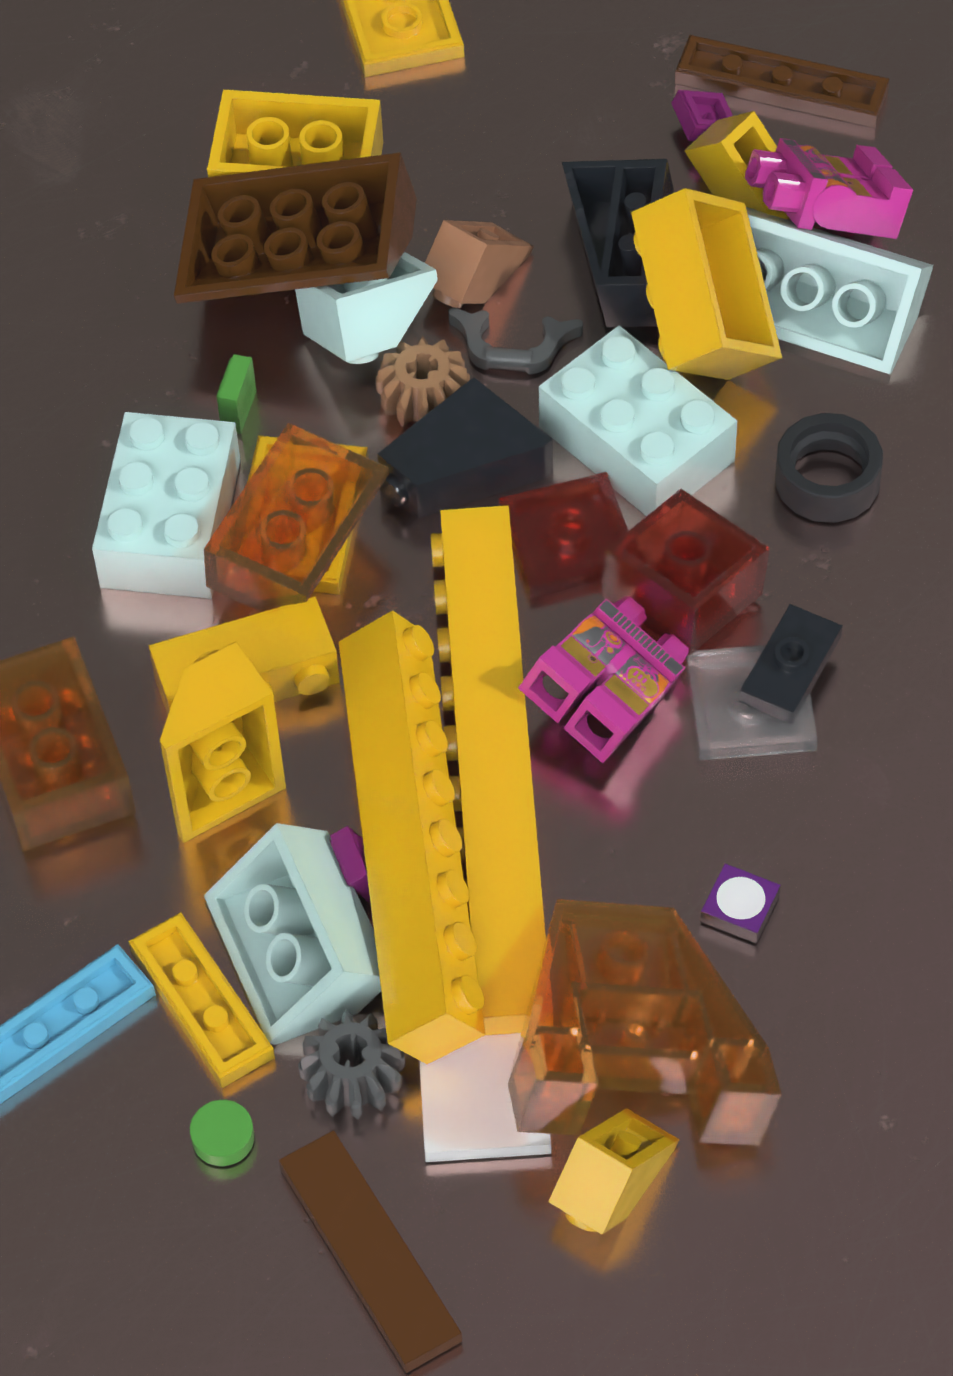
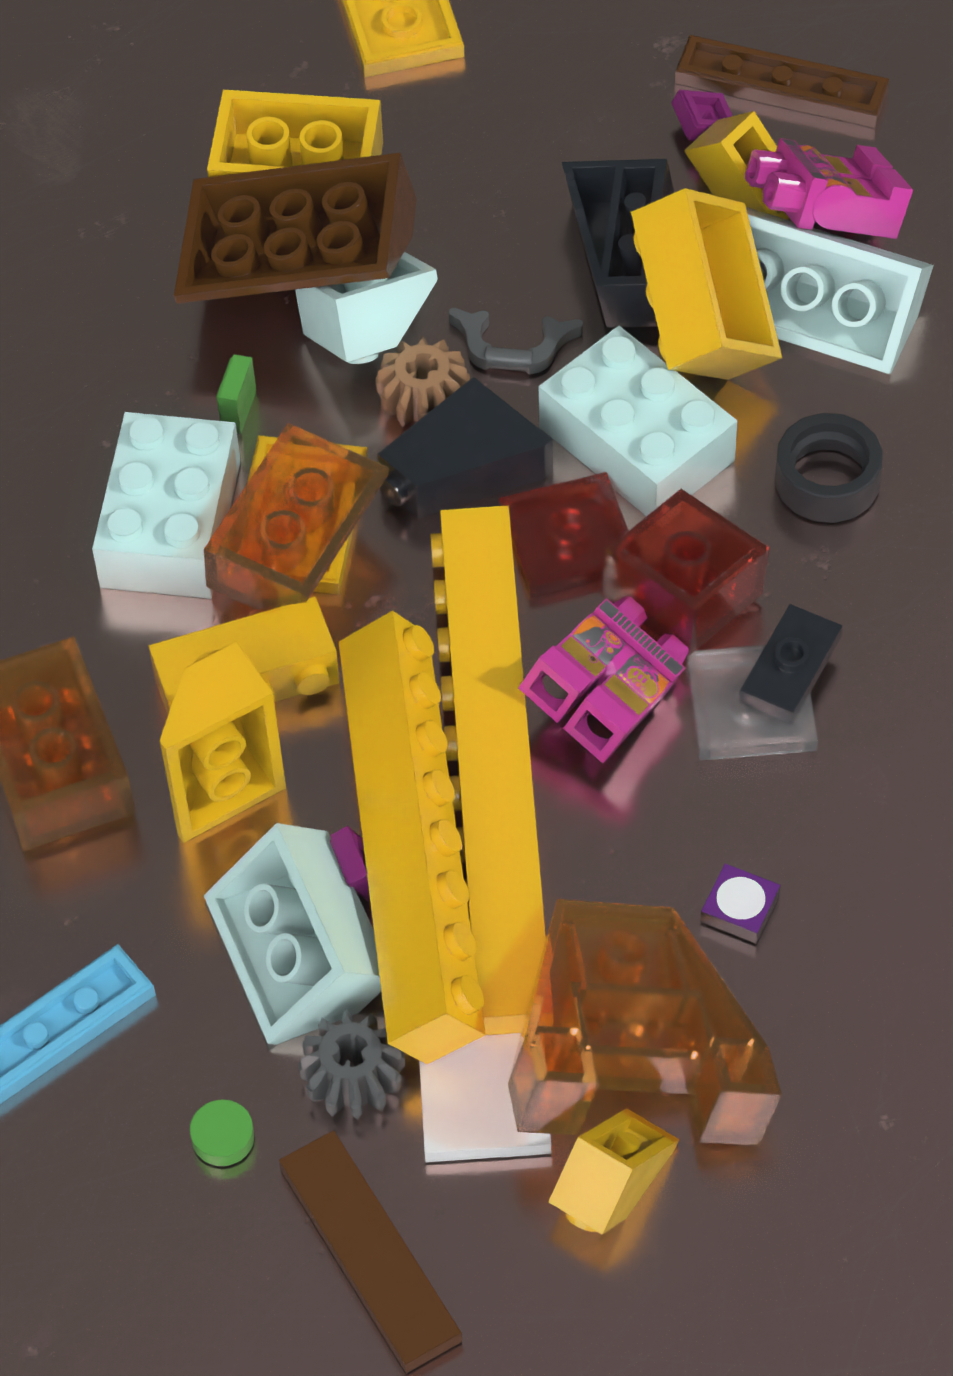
(201, 1000): yellow tile -> none
(473, 261): nougat slope -> none

